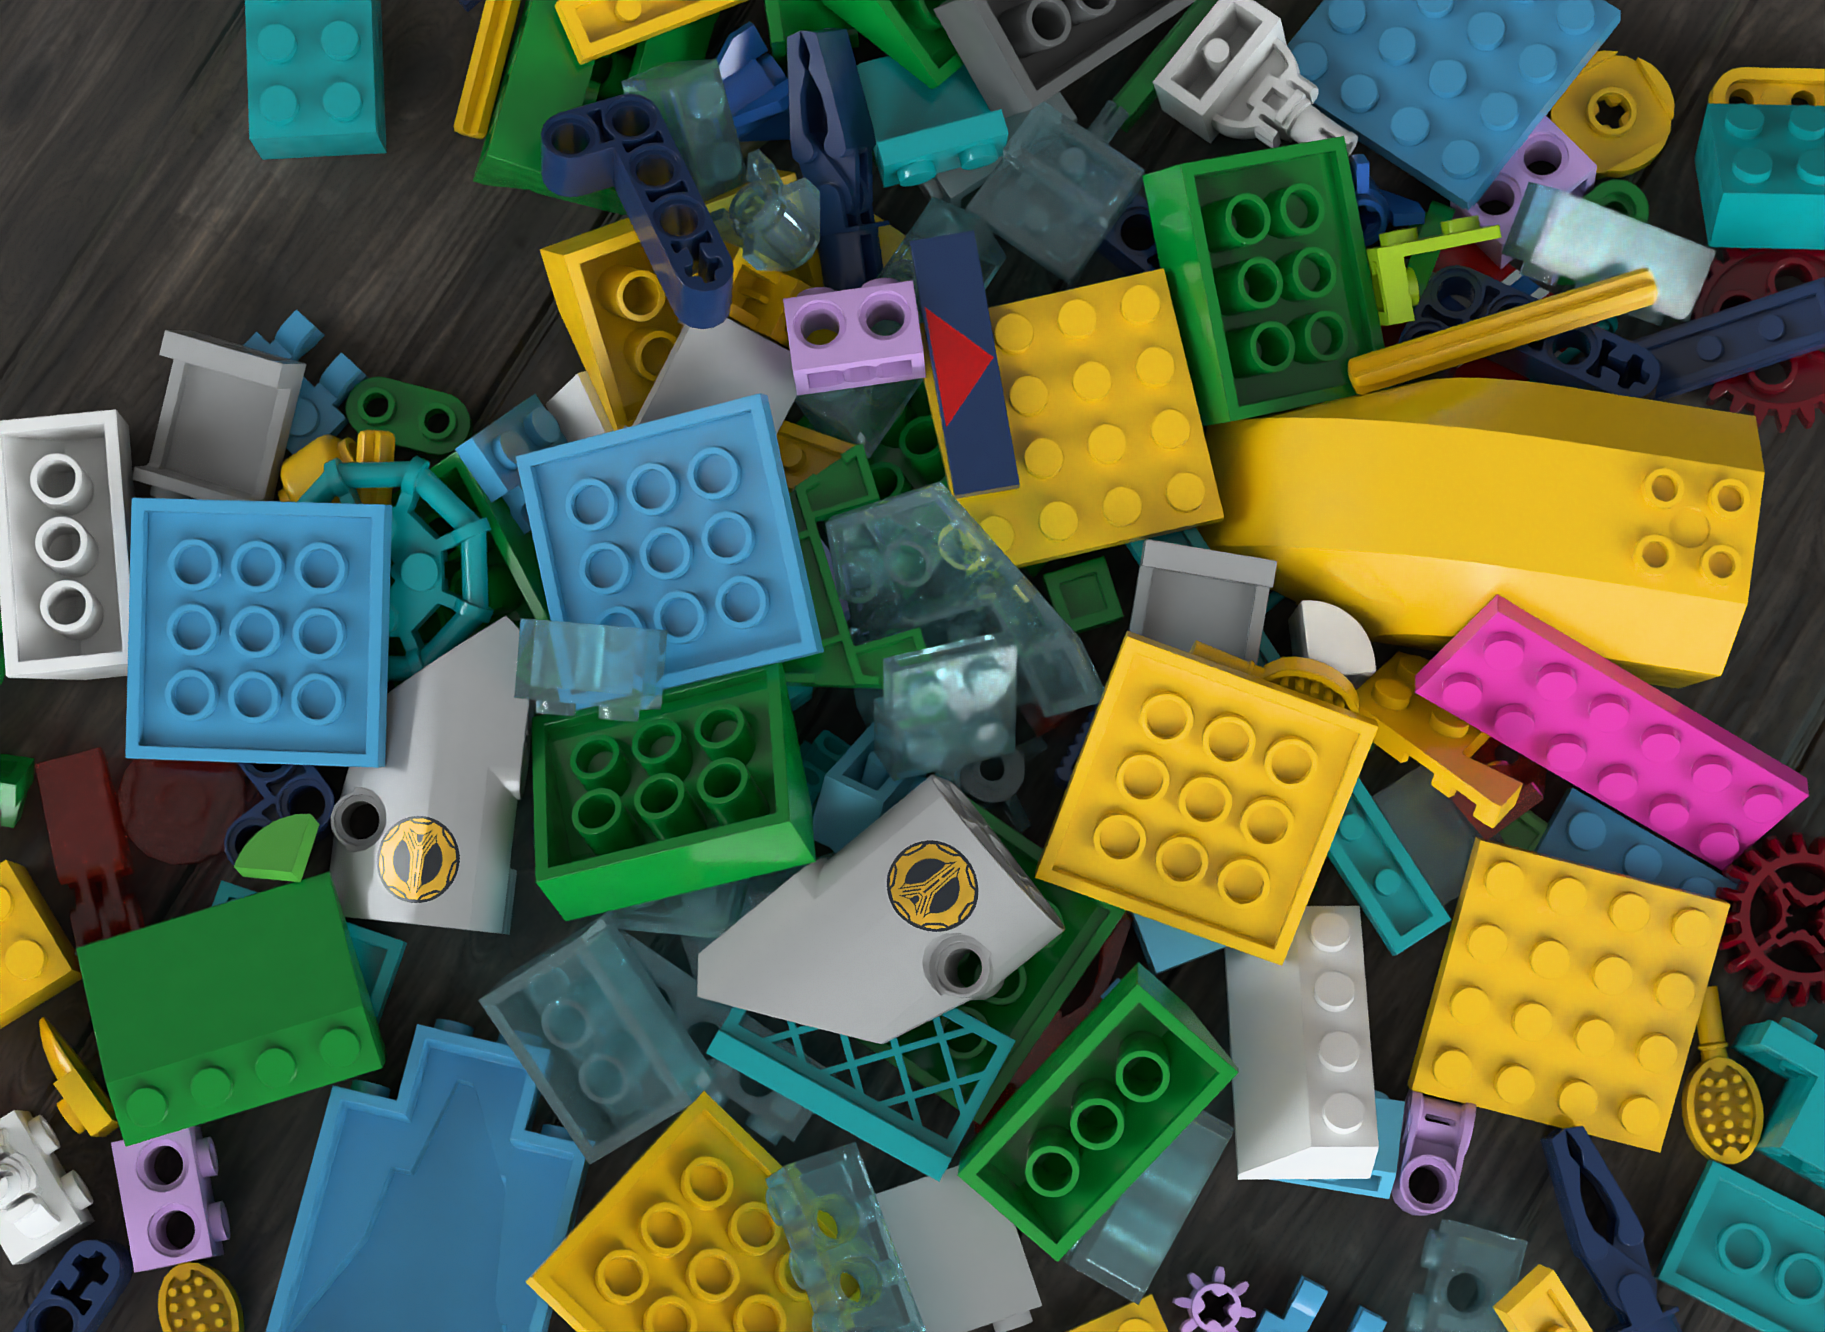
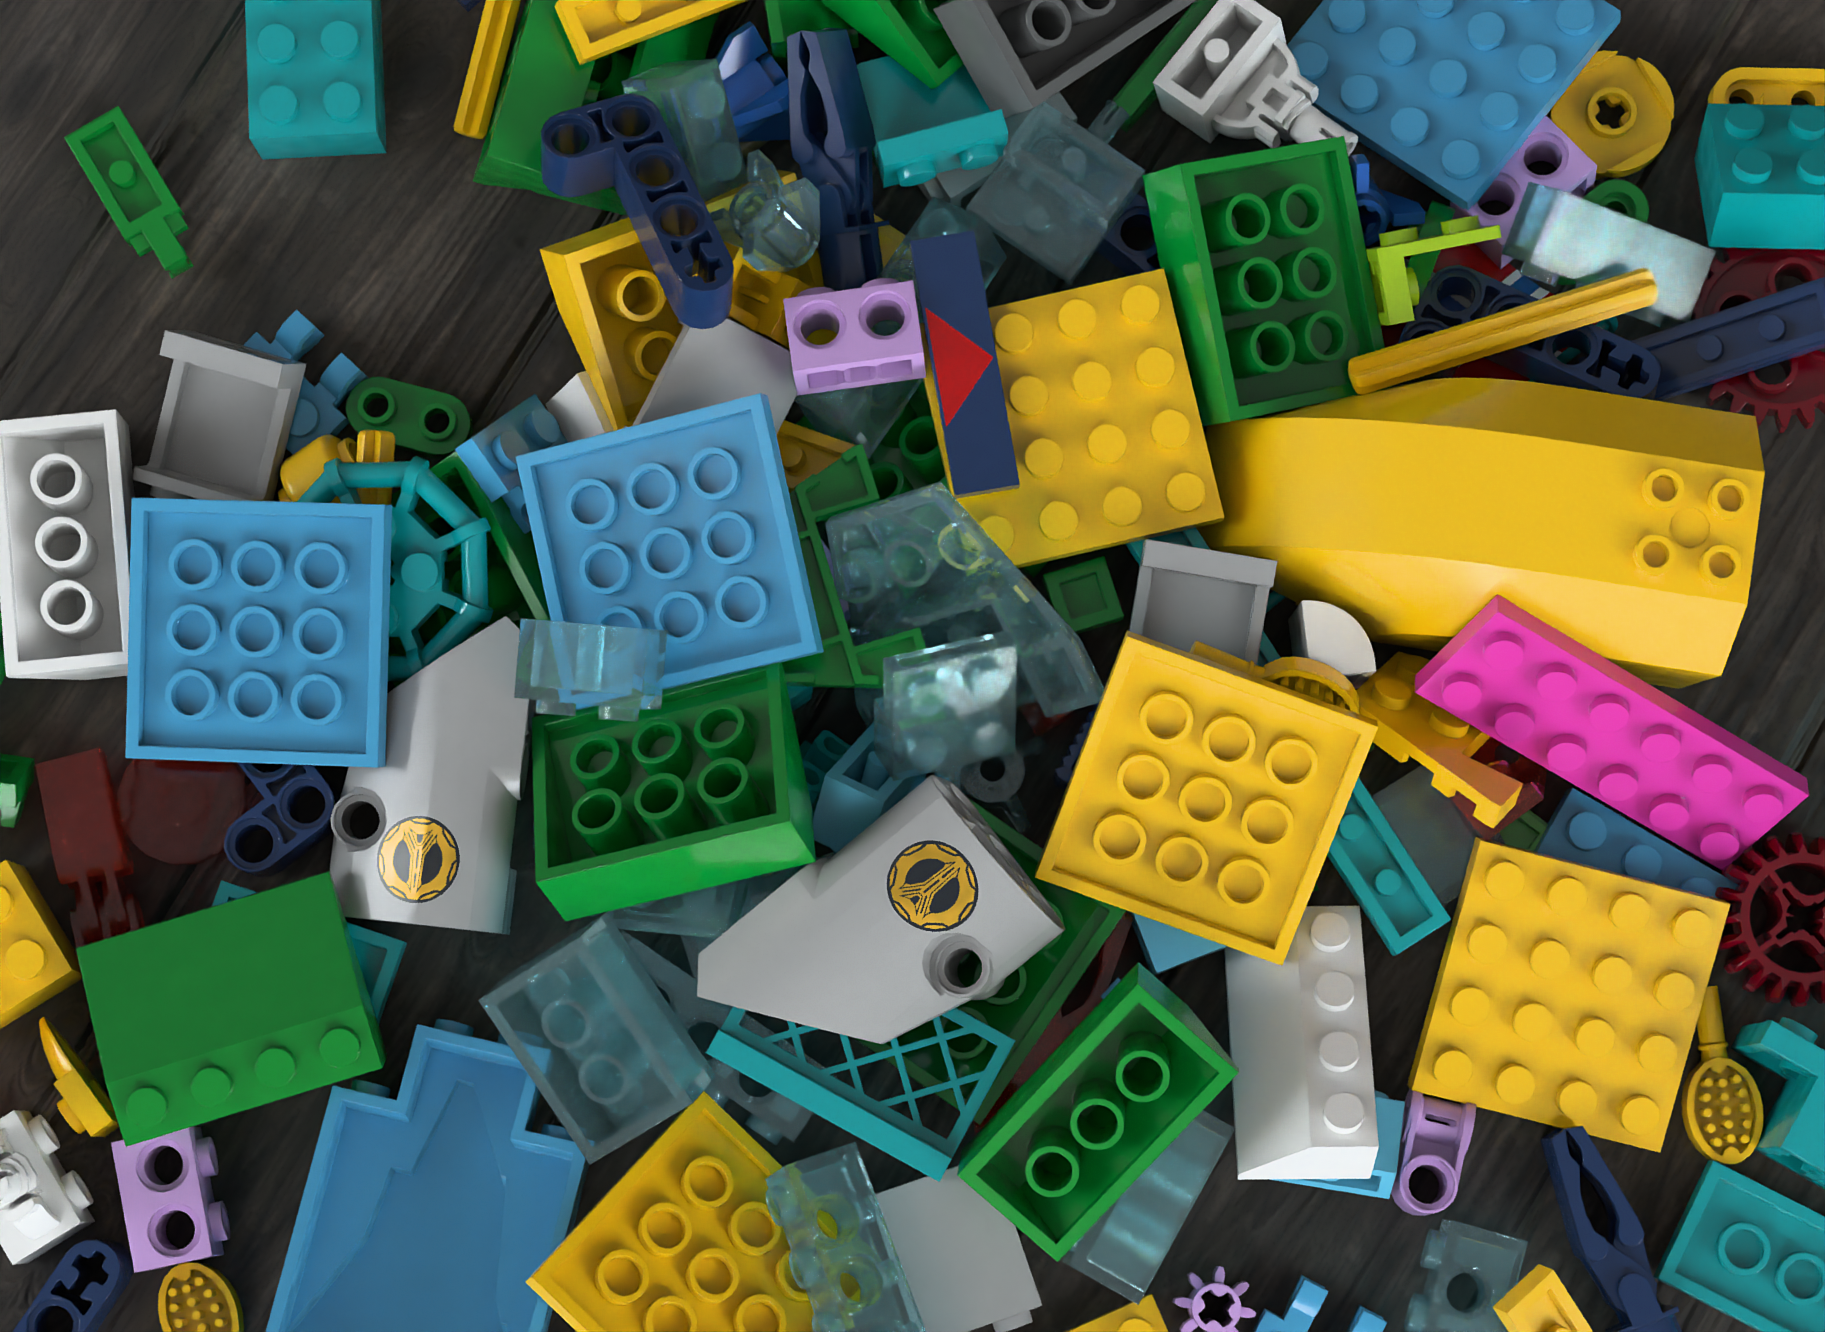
(131, 188): none -> green hinge
(279, 849): bright green tile -> none

